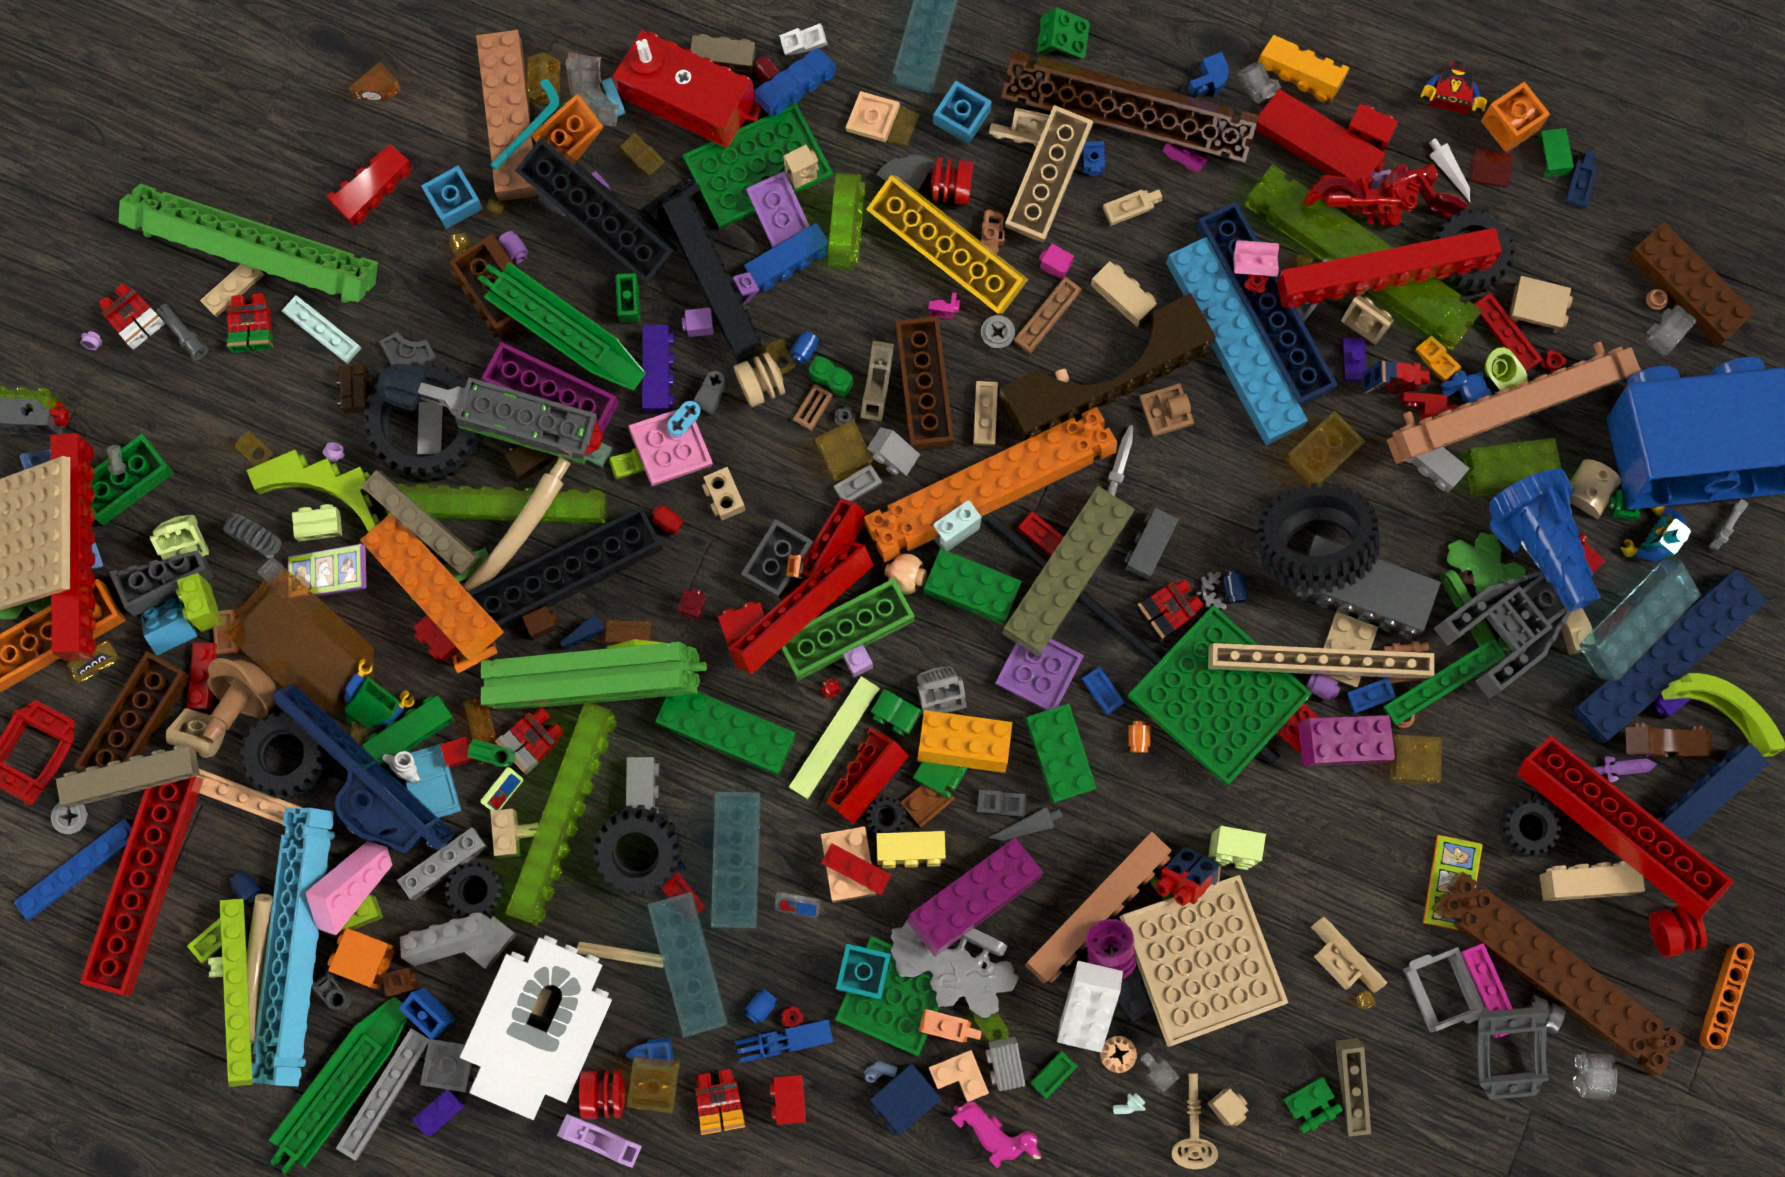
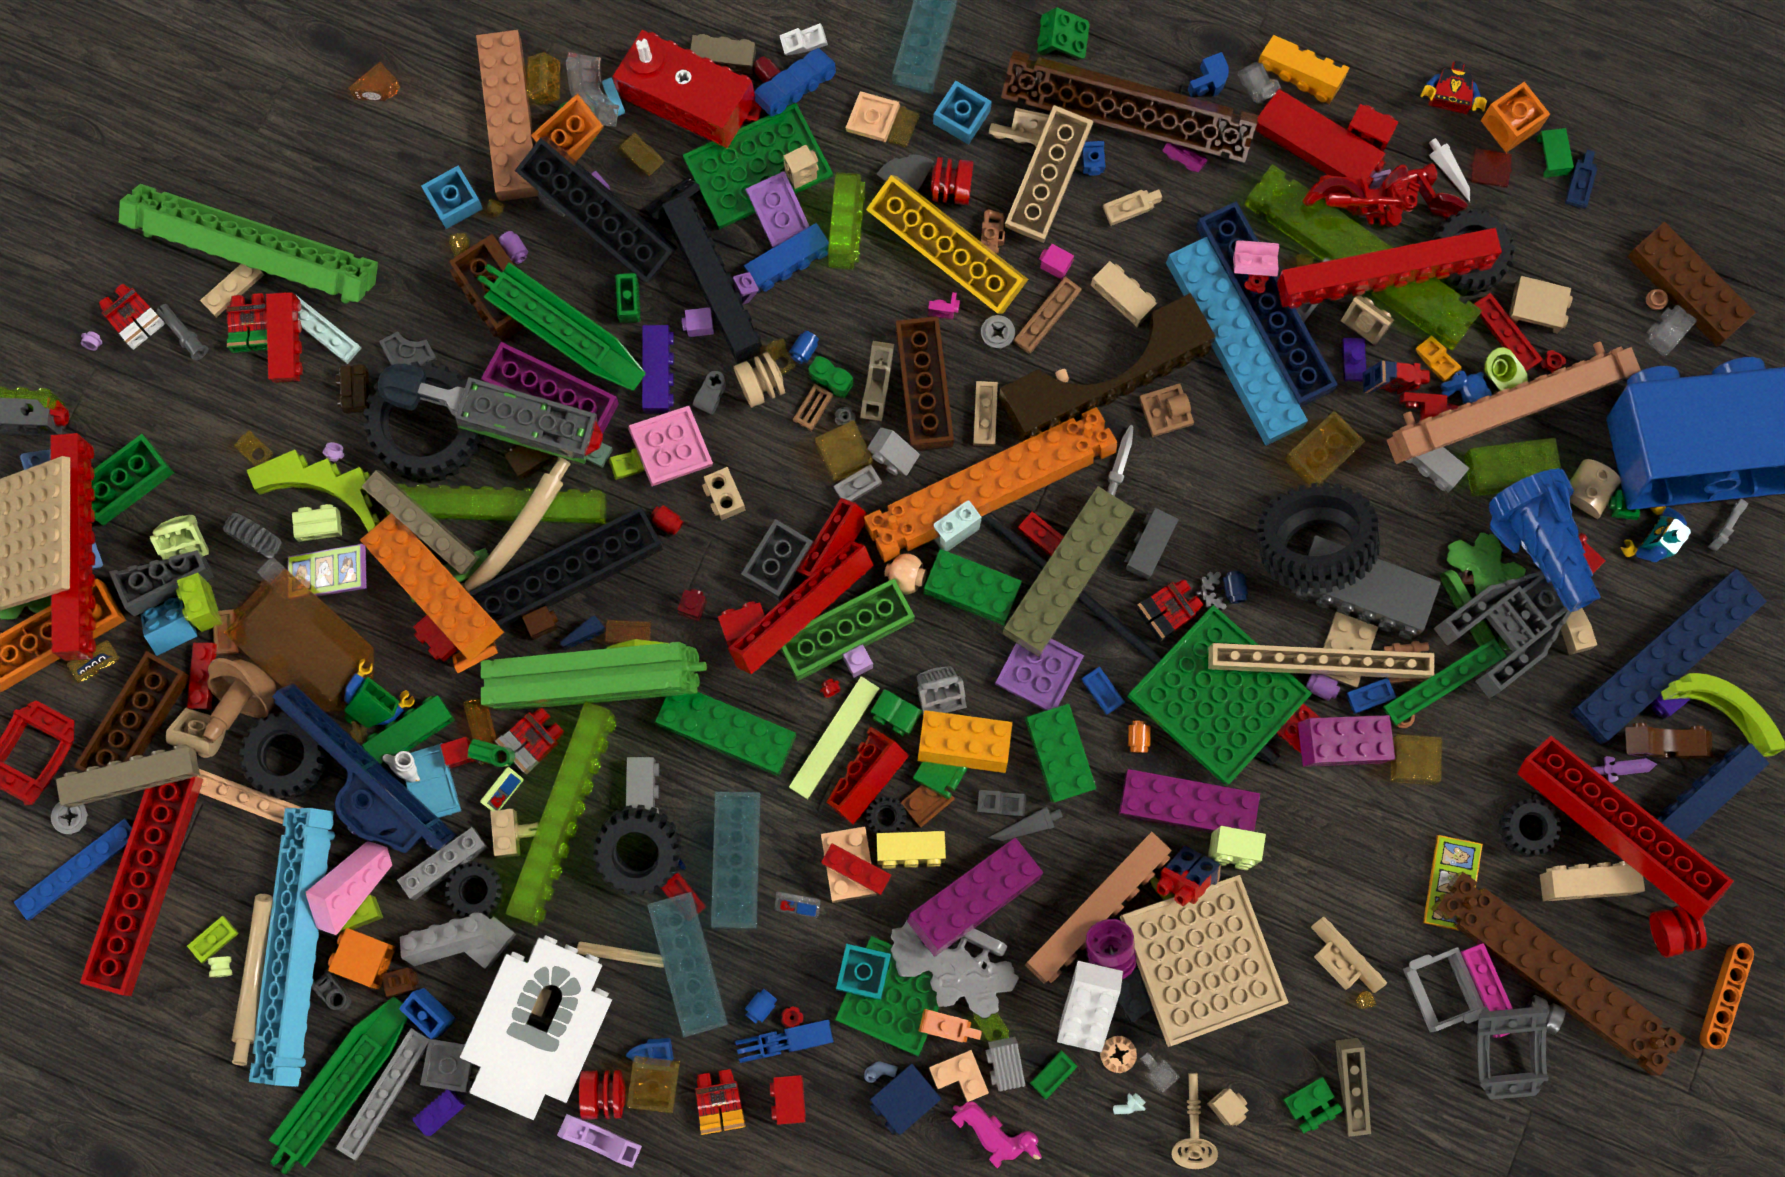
(115, 460): clear pin -> none
(236, 993): lime brick -> none
(244, 887): dark blue brick -> none
(283, 337): none -> red brick
(370, 185): red wedge -> none
(429, 428): white sticker -> none
(544, 115): teal piece -> none
(679, 416): medium azure beam -> none
(795, 566): orange slope -> none
(1186, 803): none -> magenta brick
(1595, 1076): clear brick -> none
(1640, 620): clear light blue brick -> none

